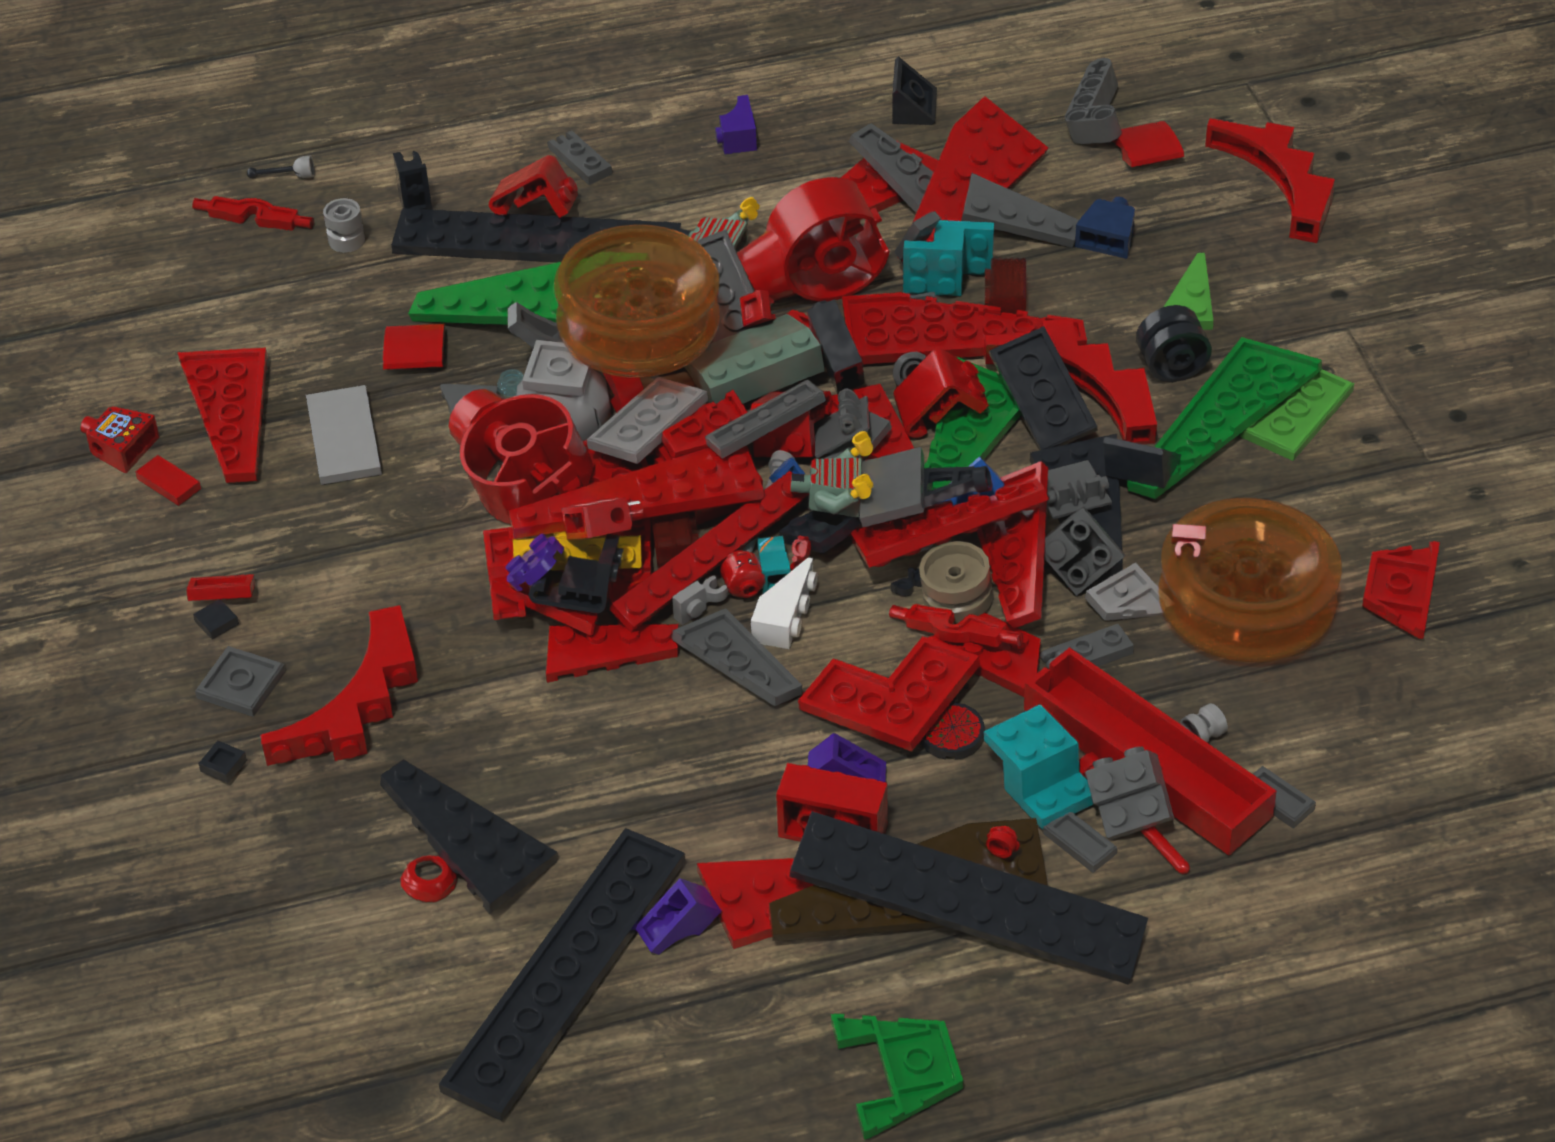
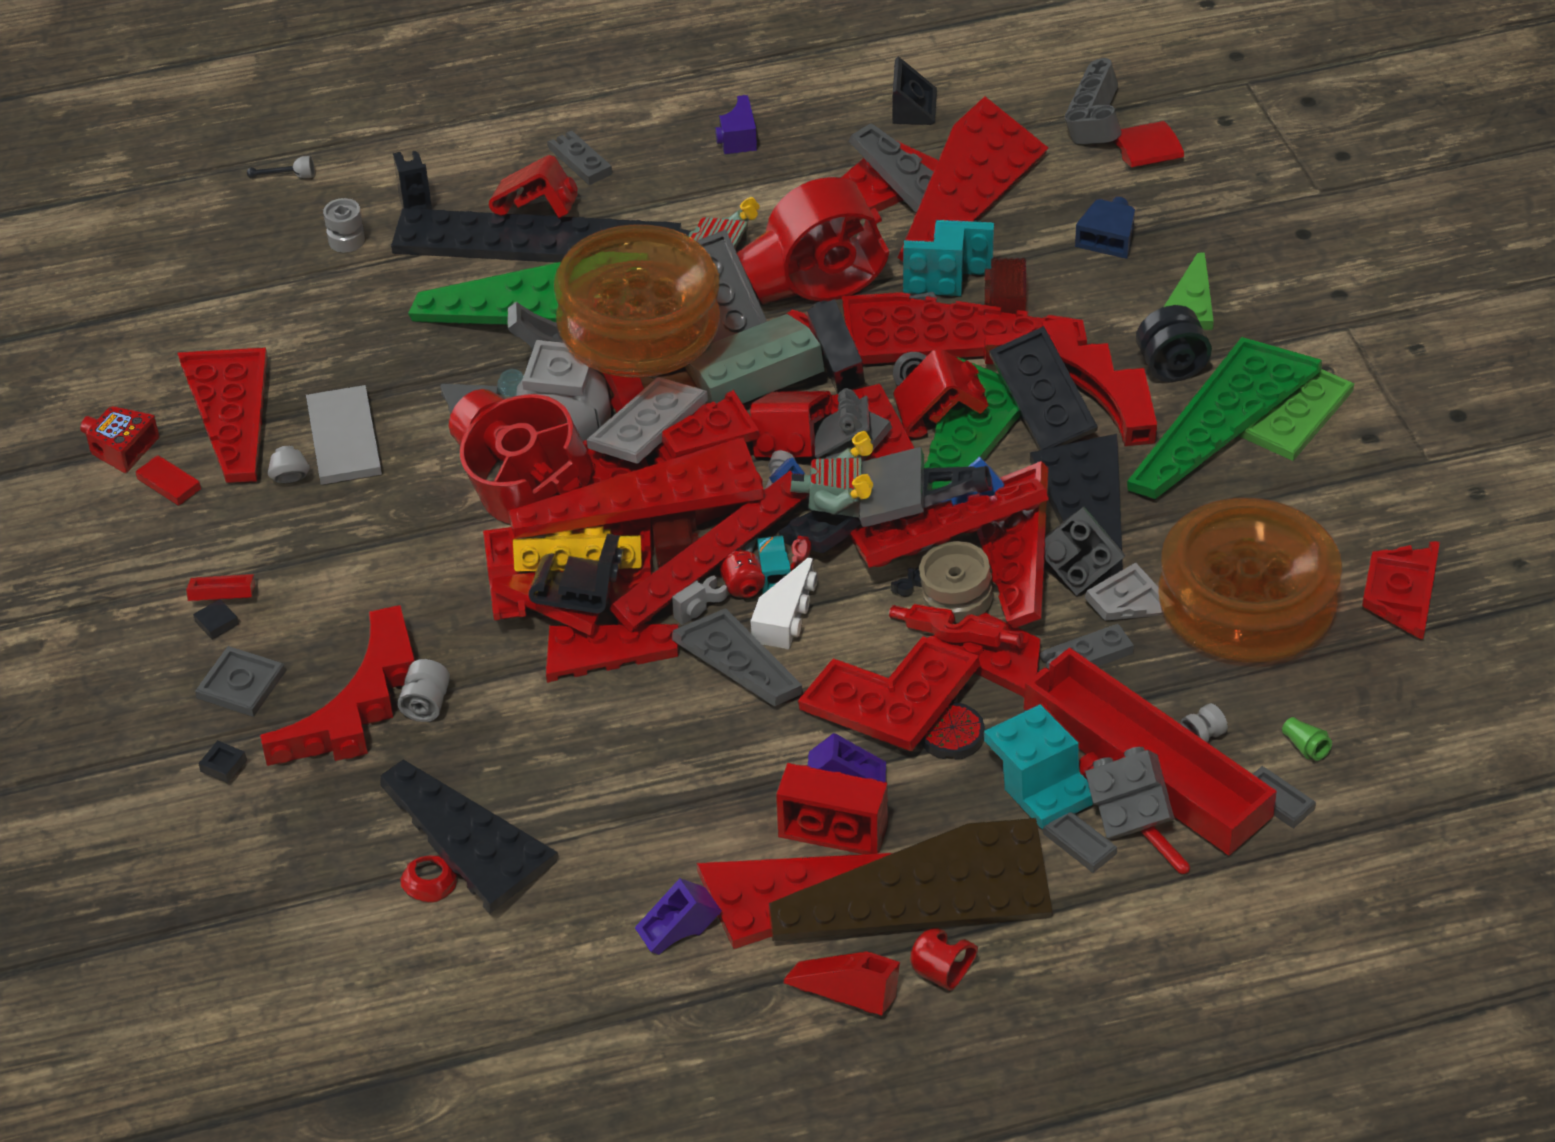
(266, 214): red piece -> none
(287, 465): none -> light grey cone
(414, 346): red slope -> none
(424, 690): none -> light grey wheel
(533, 563): dark purple plate -> none
(561, 974): black plate -> none
(600, 517): red torso -> none
(756, 308): red tile -> none
(765, 418): dark grey tile -> none
(852, 979): none -> red slope
(915, 1061): green wing -> none
(919, 231): dark grey tile -> none
(935, 958): none -> red helmet
(969, 897): black plate -> none
(1002, 841): red plate -> none
(1016, 213): dark grey wing -> none
(1075, 488): dark grey hinge -> none
(1139, 462): black slope -> none
(1188, 536): tile -> none
(1289, 168): red arch -> none
(1309, 740): none -> bright green cone

